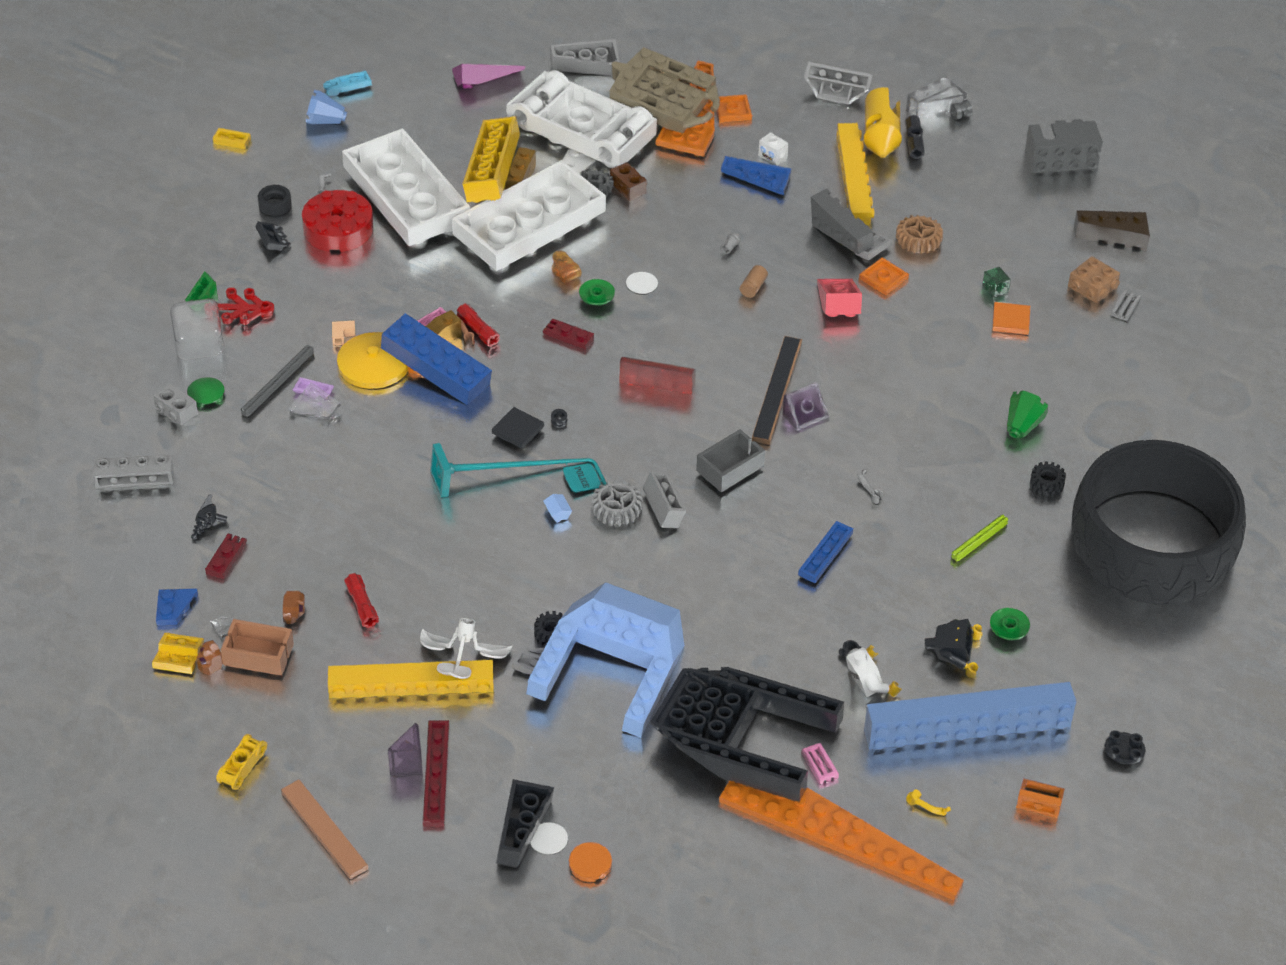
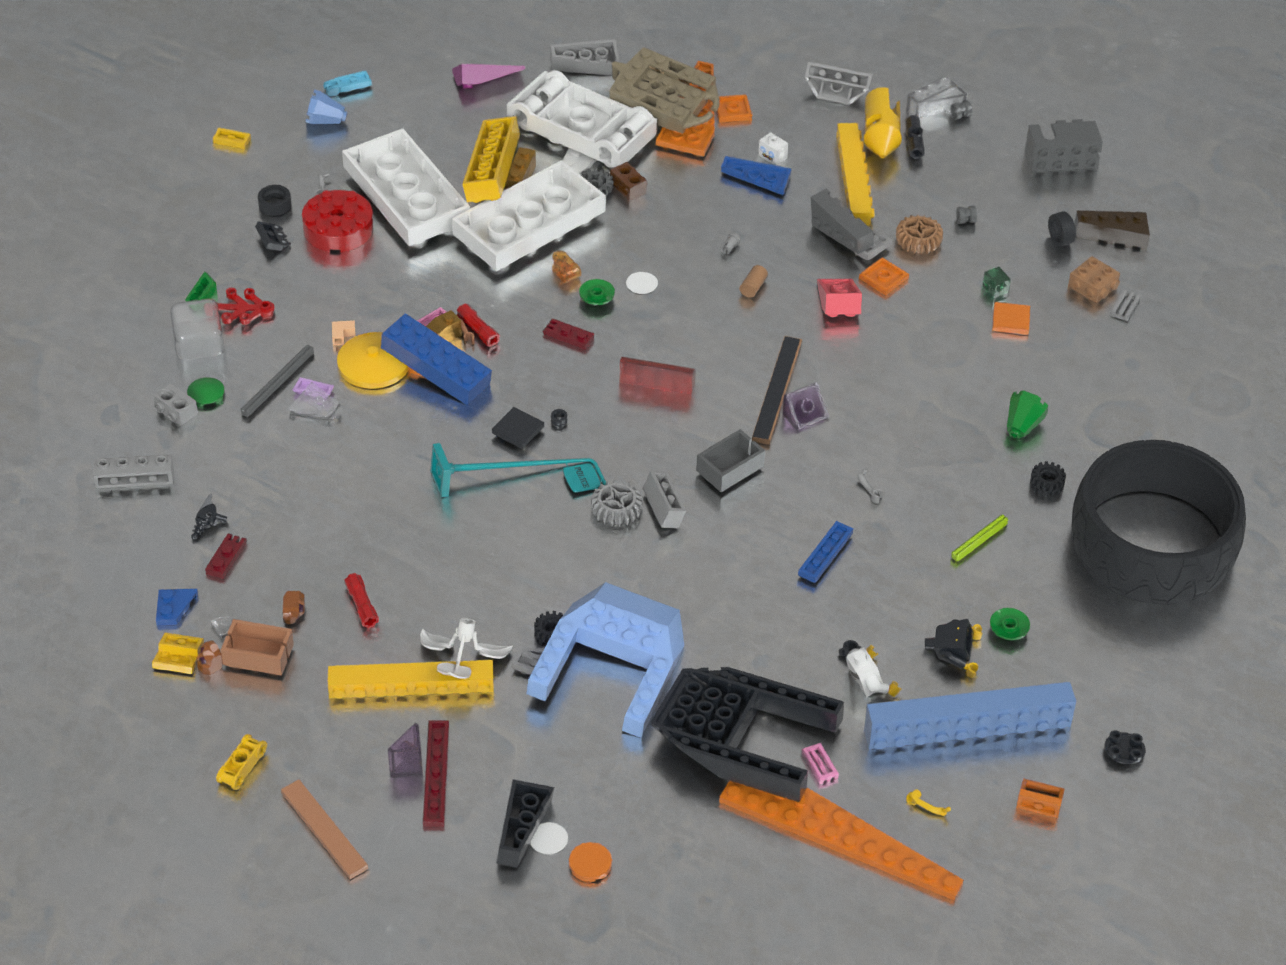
(558, 507): light blue piece -> none
(966, 214): none -> dark grey wheel
(1061, 228): none -> black tyre

